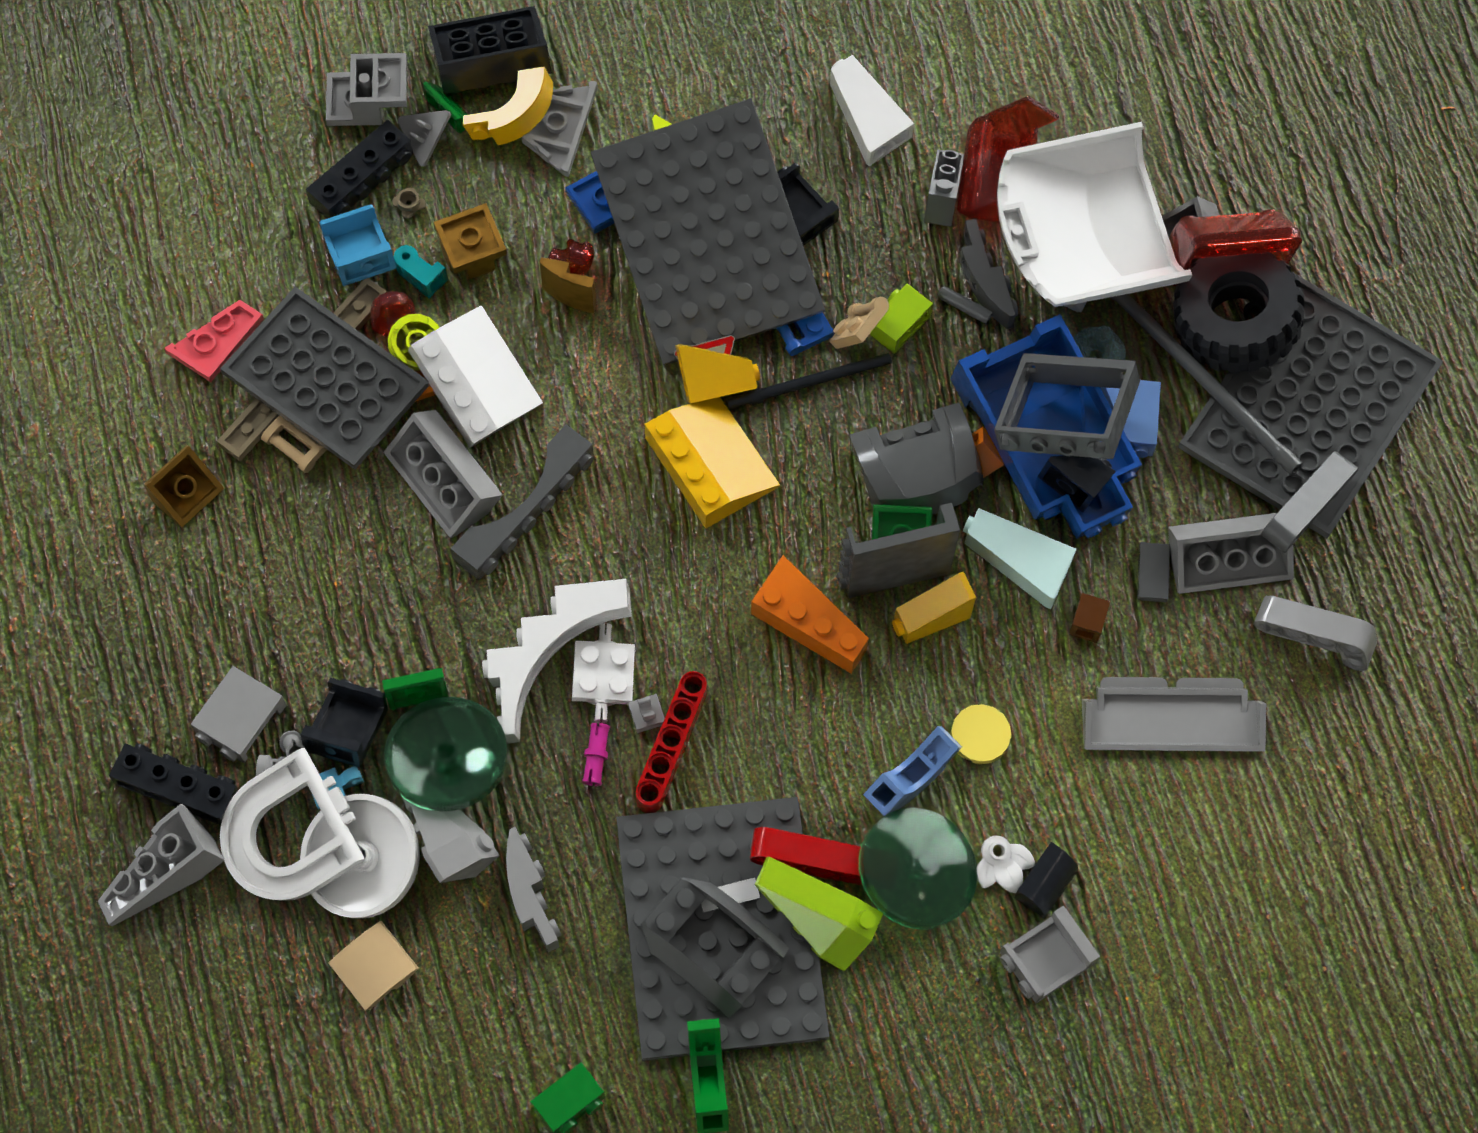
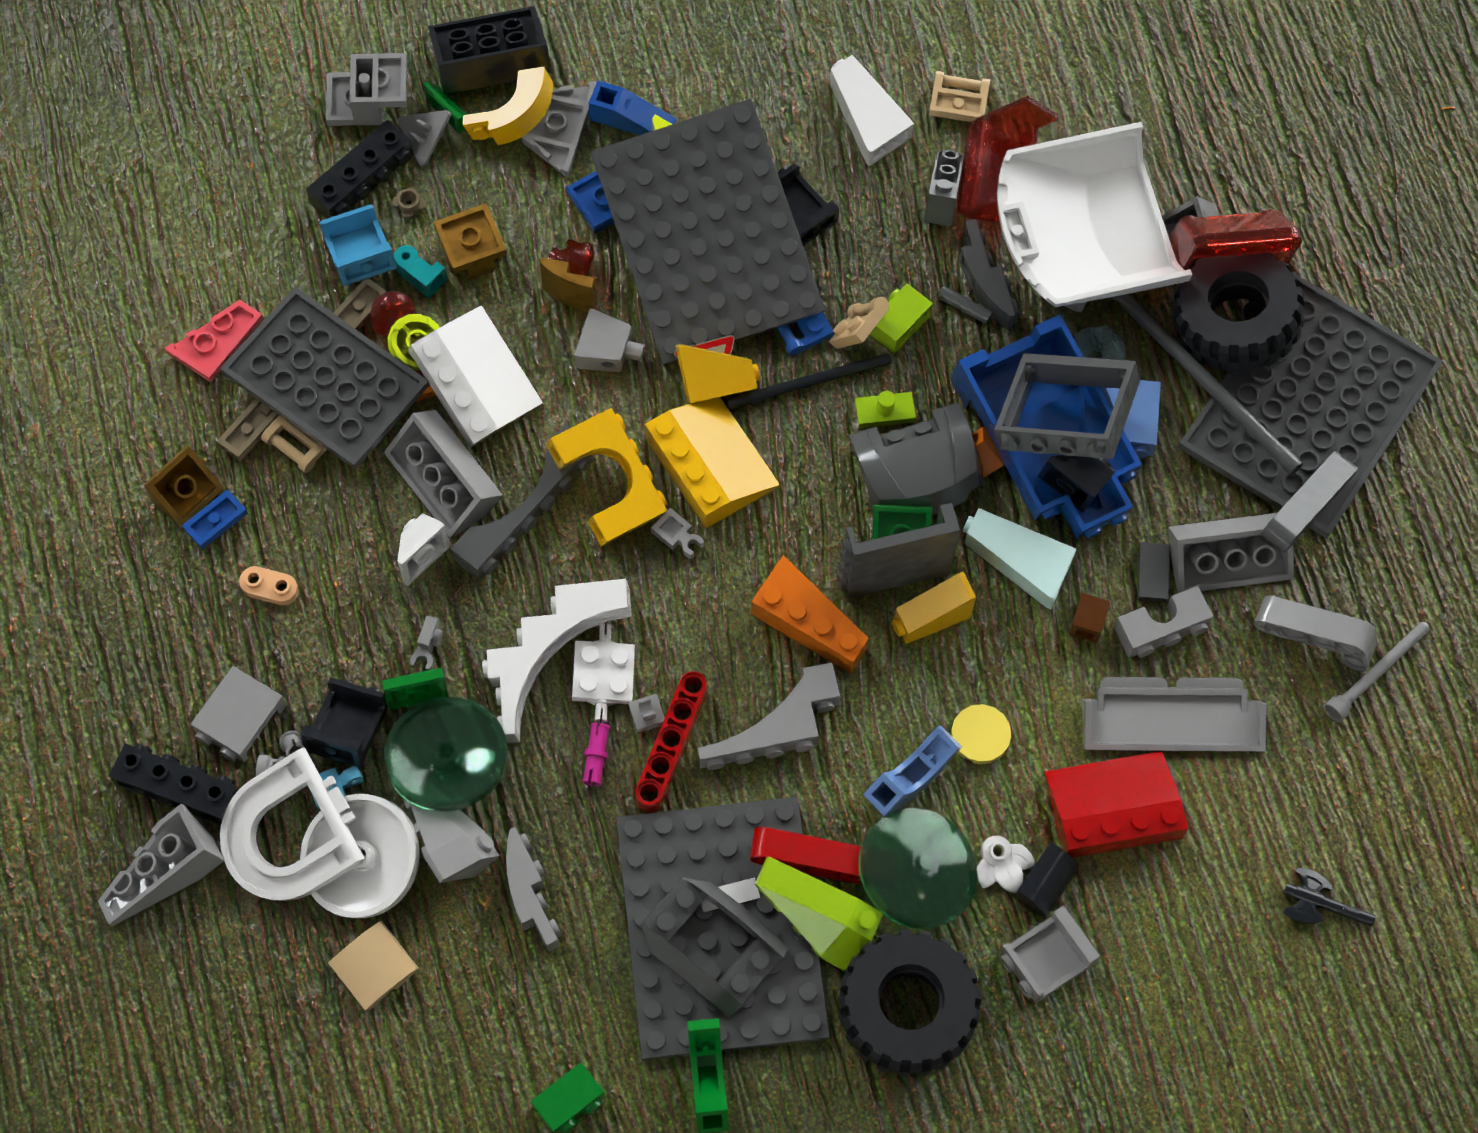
(214, 519): none -> blue plate
(267, 585): none -> light nougat plate
(420, 545): none -> white slope
(428, 638): none -> light grey plate
(606, 344): none -> light grey torso
(606, 436): none -> yellow arch
(623, 109): none -> blue slope
(675, 530): none -> light grey plate
(785, 729): none -> light grey arch
(885, 409): none -> lime tile
(920, 958): none -> black tyre
(958, 103): none -> tan plate
(1115, 804): none -> red slope
(1142, 634): none -> light grey arch
(1310, 898): none -> black piece
(1339, 707): none -> light grey piece

